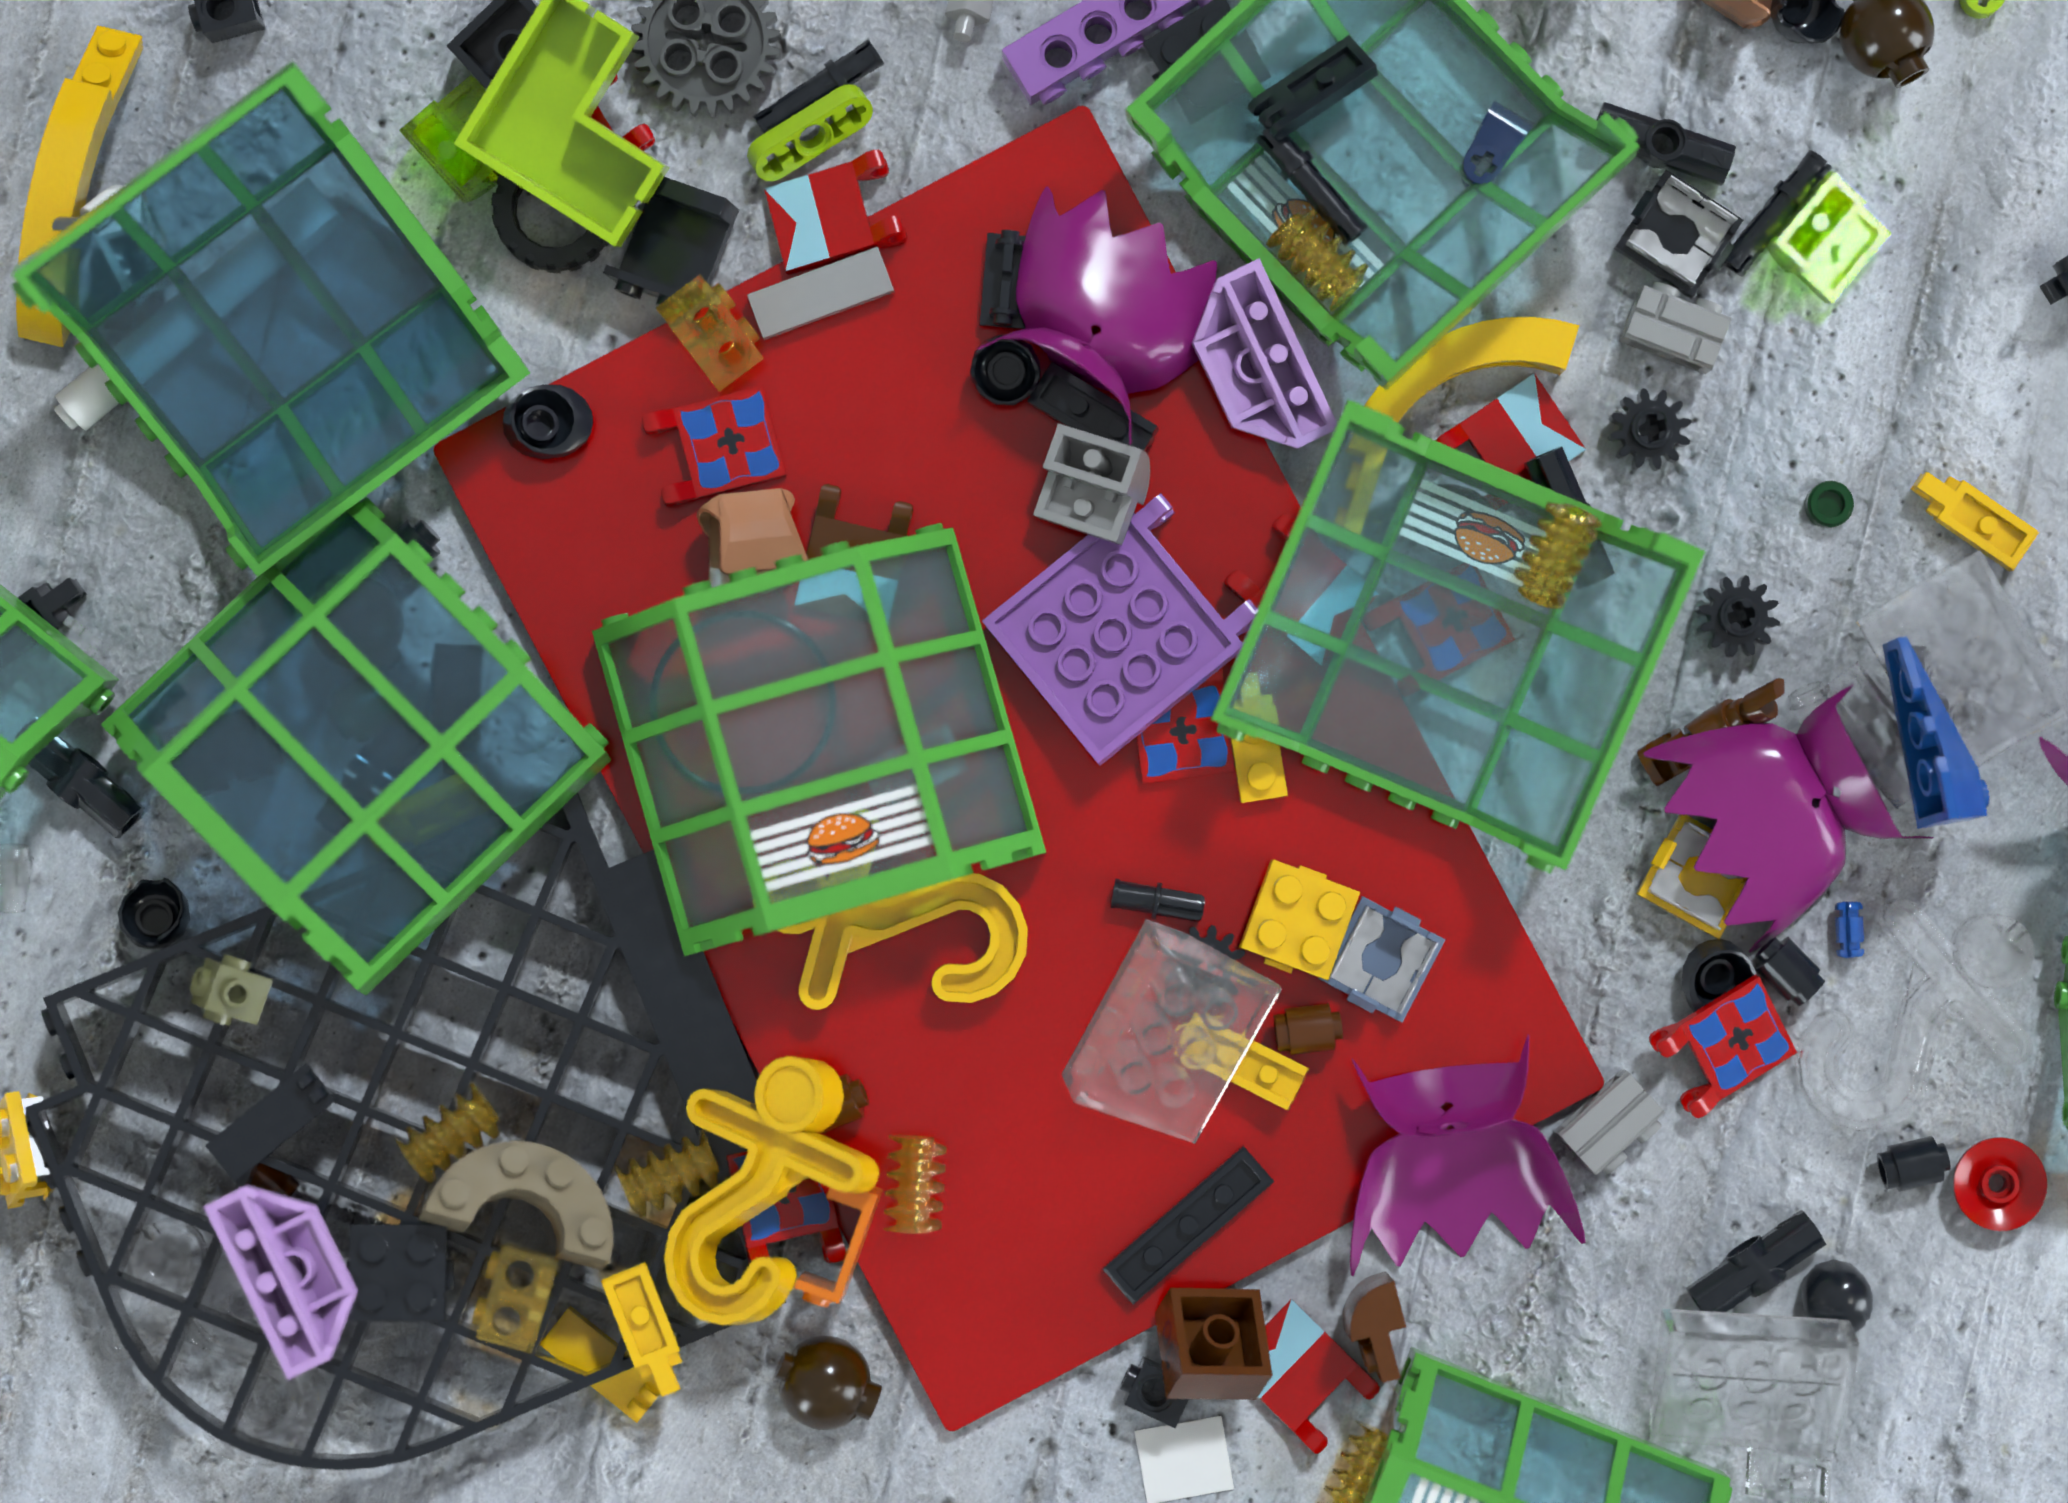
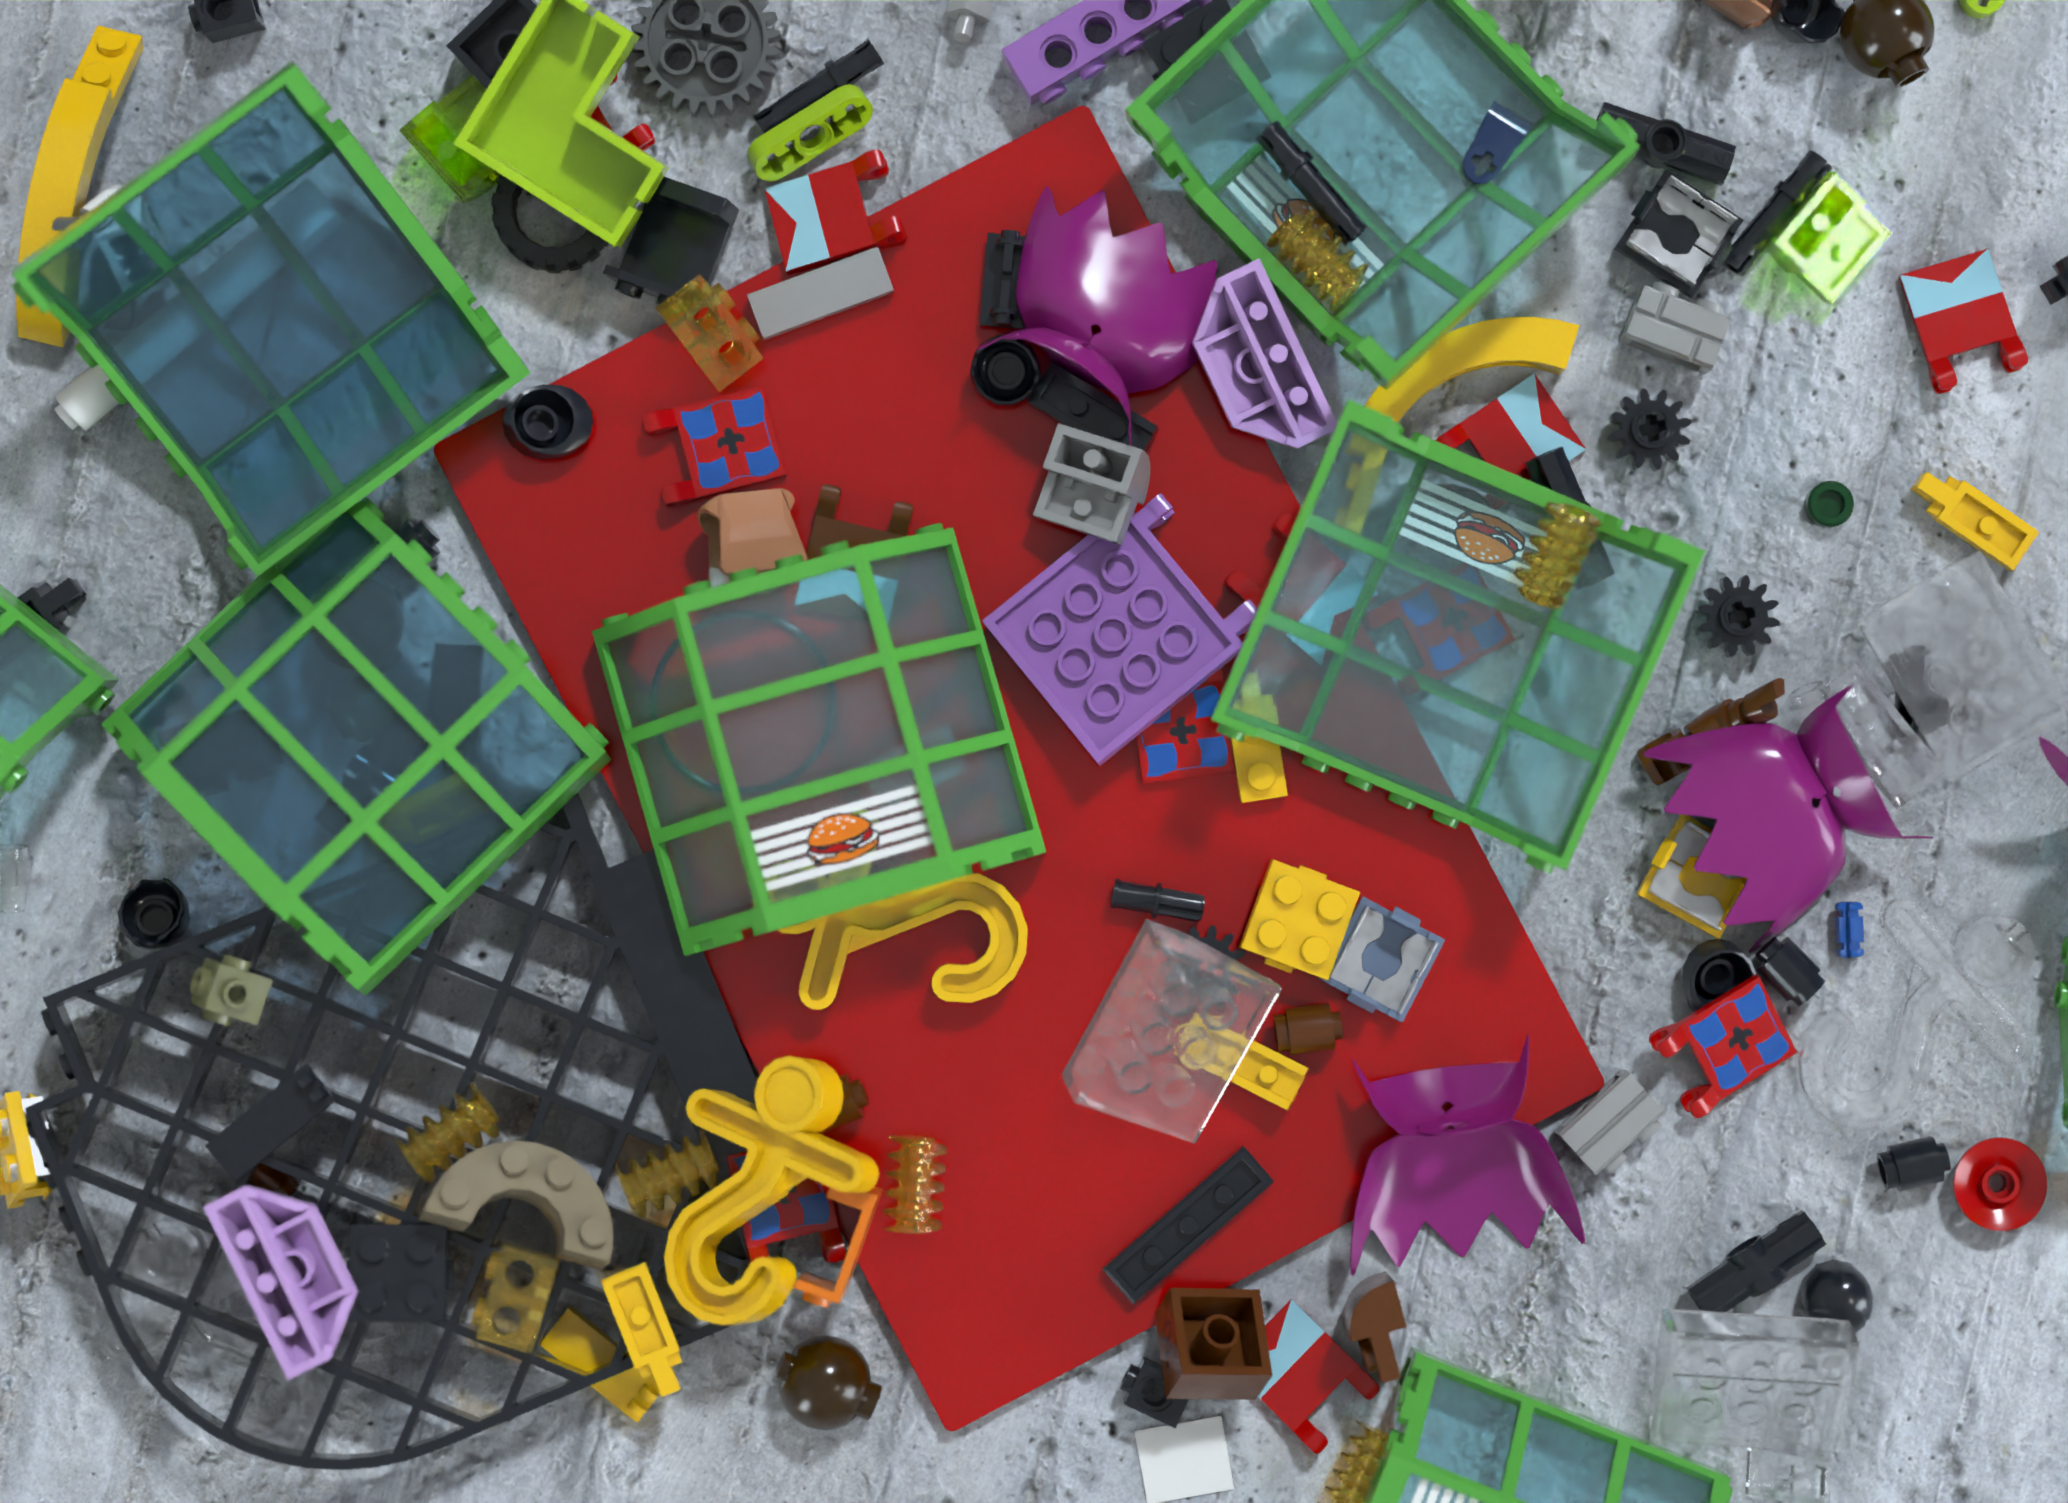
(85, 785): black piece -> none
(1313, 88): black hinge -> none
(1937, 762): blue wedge -> none
(1959, 310): none -> red flag

